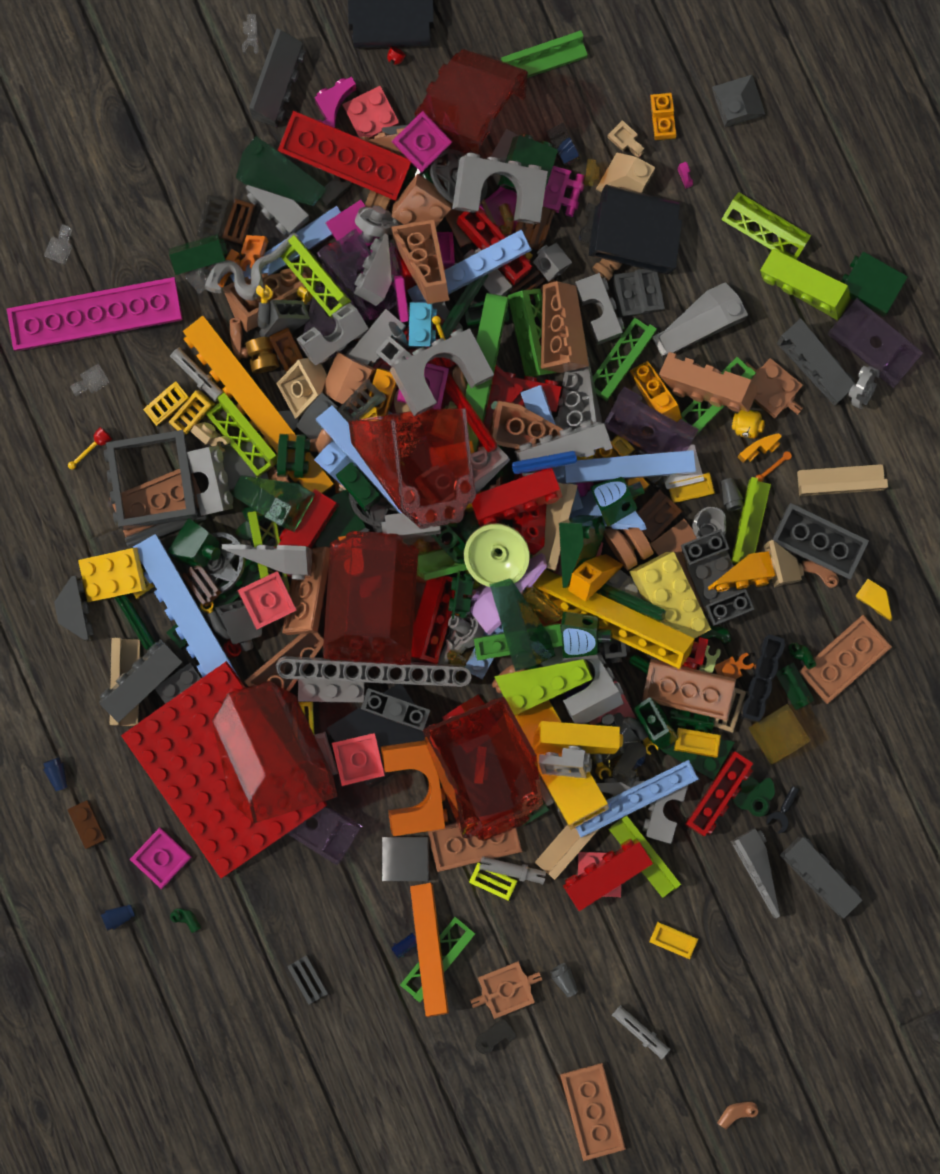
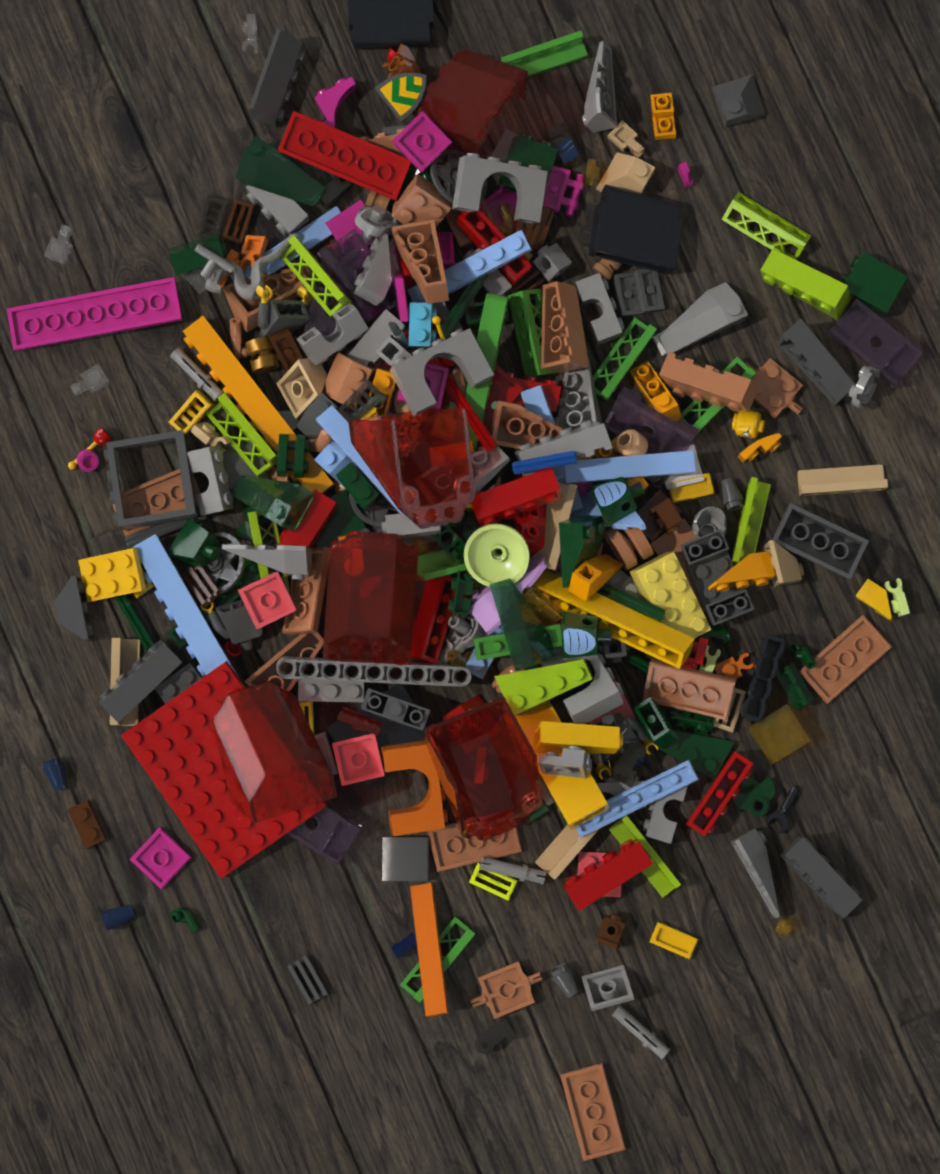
(88, 460): none -> dark pink tile
(162, 398): yellow slope -> none
(214, 260): none -> light grey piece
(359, 721): none -> clear red plate
(370, 113): coral plate -> none
(402, 64): none -> dark orange brick
(402, 93): none -> shield
(600, 98): none -> light grey wedge
(603, 936): none -> reddish brown brick
(607, 988): none -> light grey slope
(631, 443): none -> light nougat head
(666, 516): none -> reddish brown brick
(697, 742): yellow tile -> none
(737, 1111): nougat arm -> none
(784, 927): none -> clear yellow plate
(786, 456): orange hinge -> none
(828, 577): nougat arm -> none
(899, 603): none -> yellowish green plate

